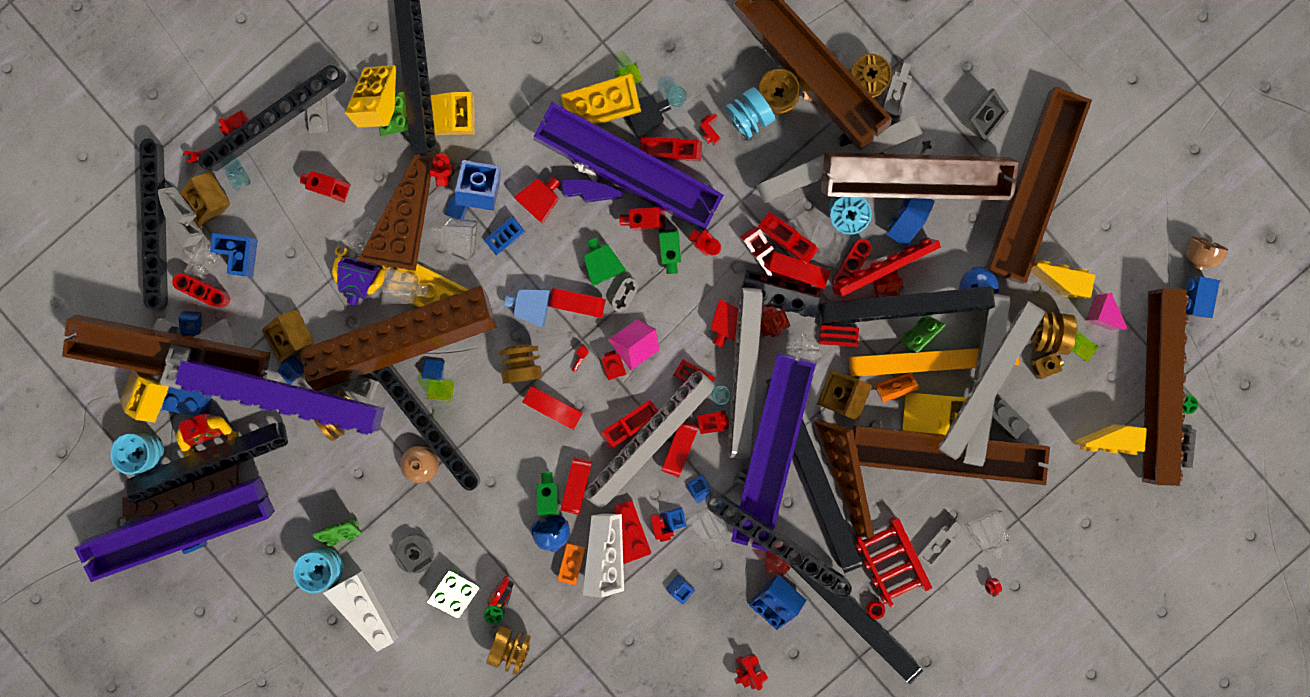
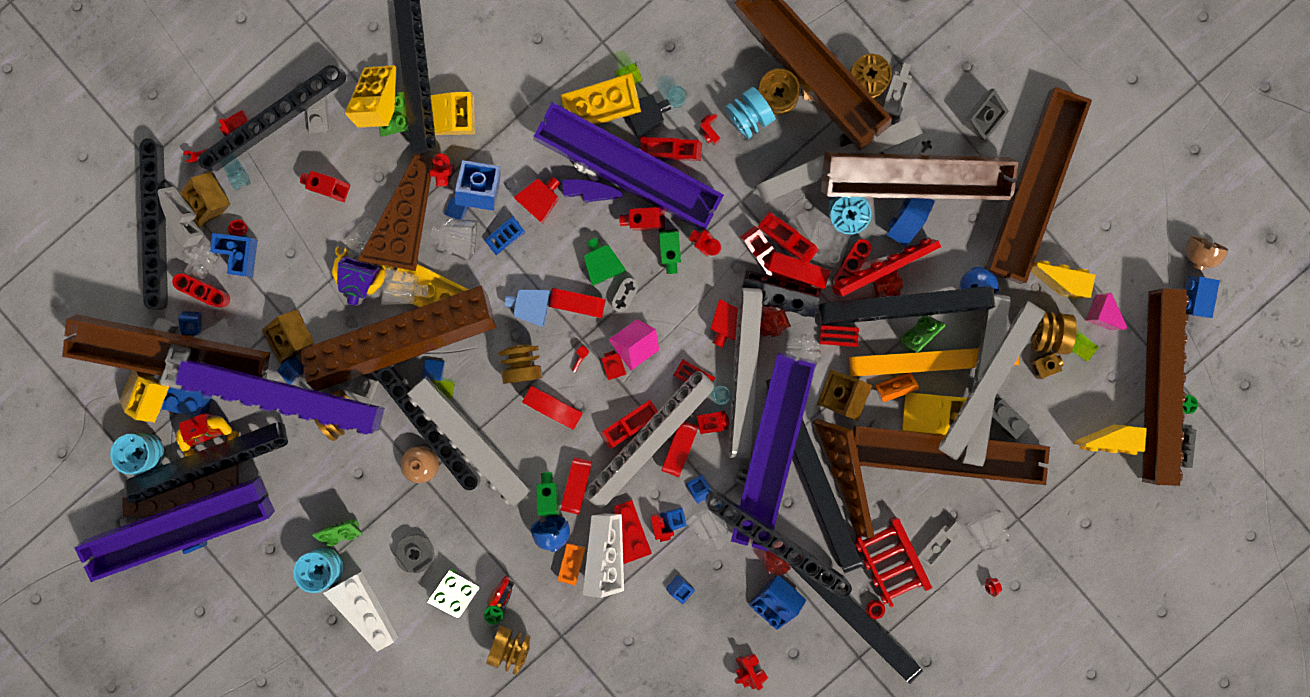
(237, 228): none -> red plate
(469, 441): none -> light grey brick

